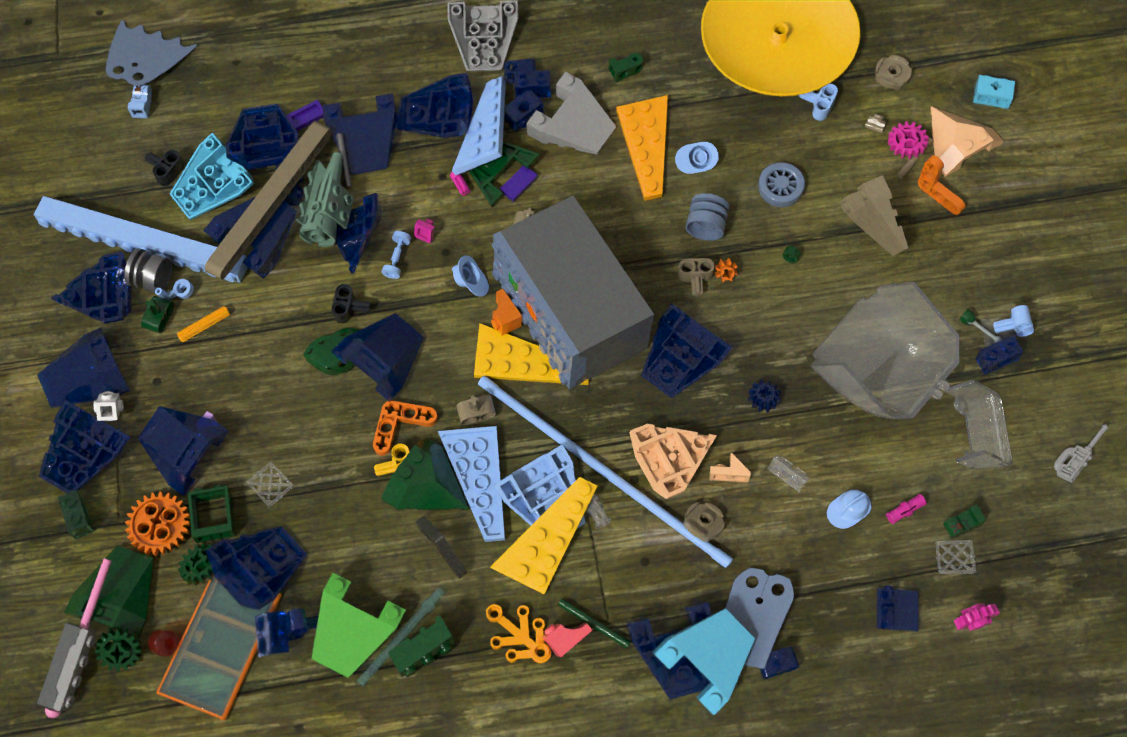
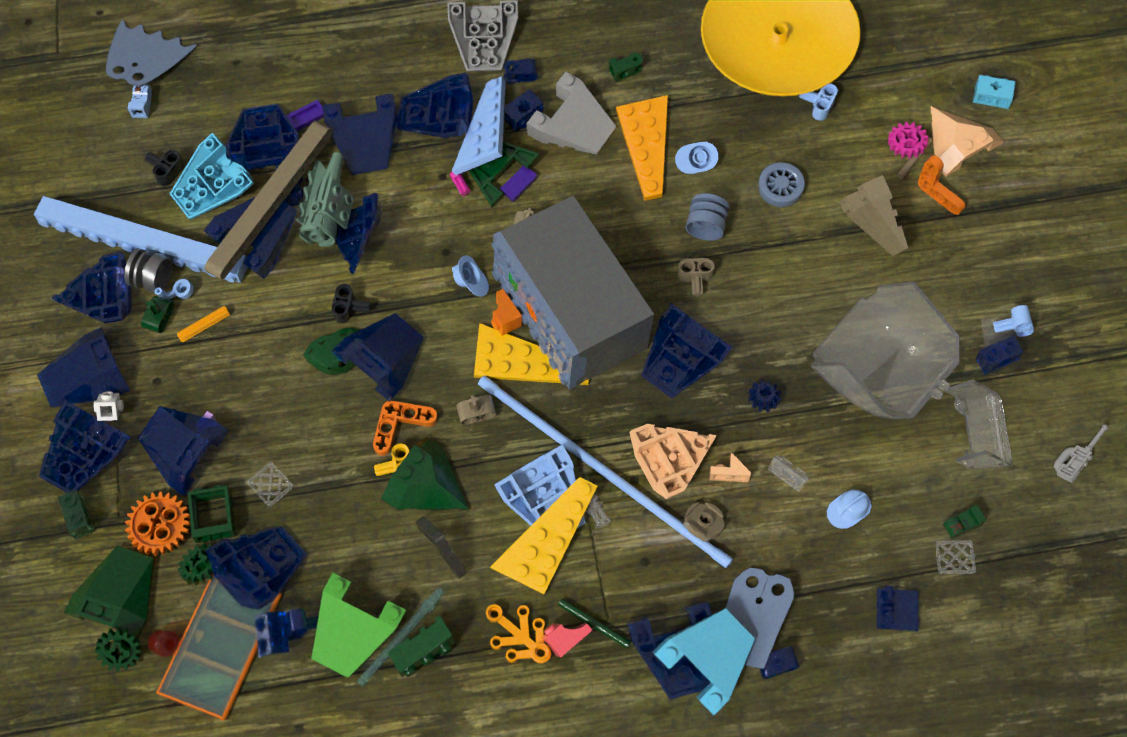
(71, 656): piece -> none
(345, 167): flat silver bar -> none
(402, 239): light blue wheel -> none
(424, 230): dark pink tile -> none
(477, 467): light blue wing -> none
(536, 81): clear blue brick -> none
(725, 275): orange gear -> none
(791, 254): dark green axle -> none
(876, 123): dark tan plate -> none
(889, 80): dark tan plate -> none
(906, 509): dark pink pin -> none
(969, 317): hinge -> none
(976, 617): dark pink gear -> none

